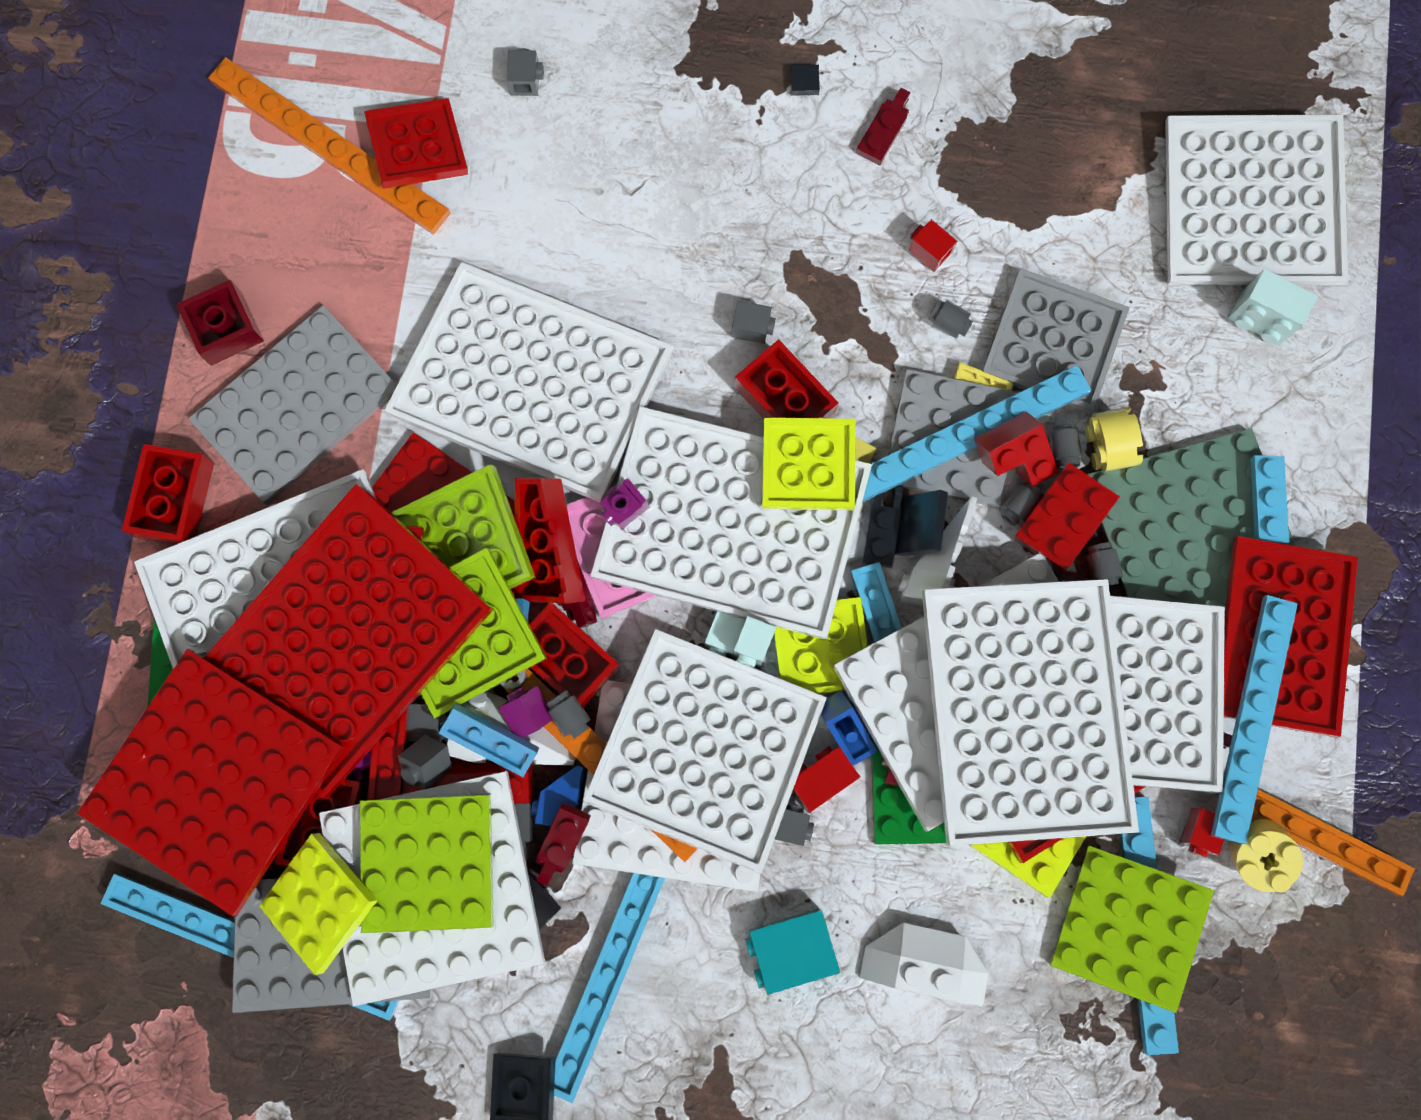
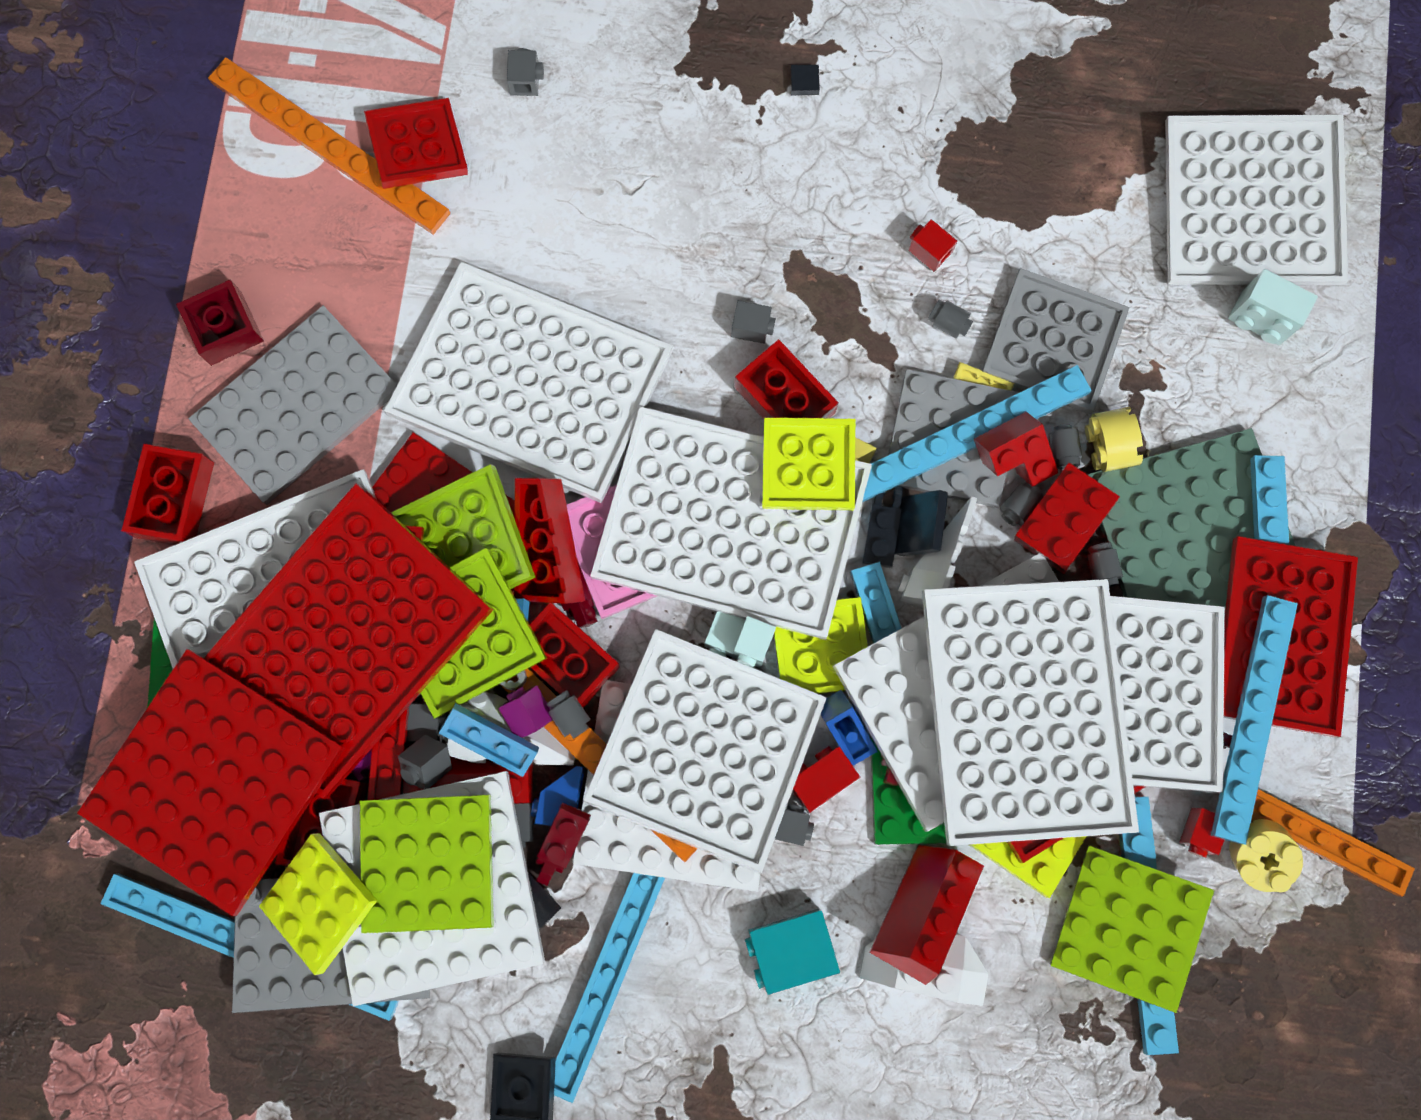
(634, 507): magenta brick -> none
(884, 128): dark red hinge -> none
(927, 911): none -> red slope

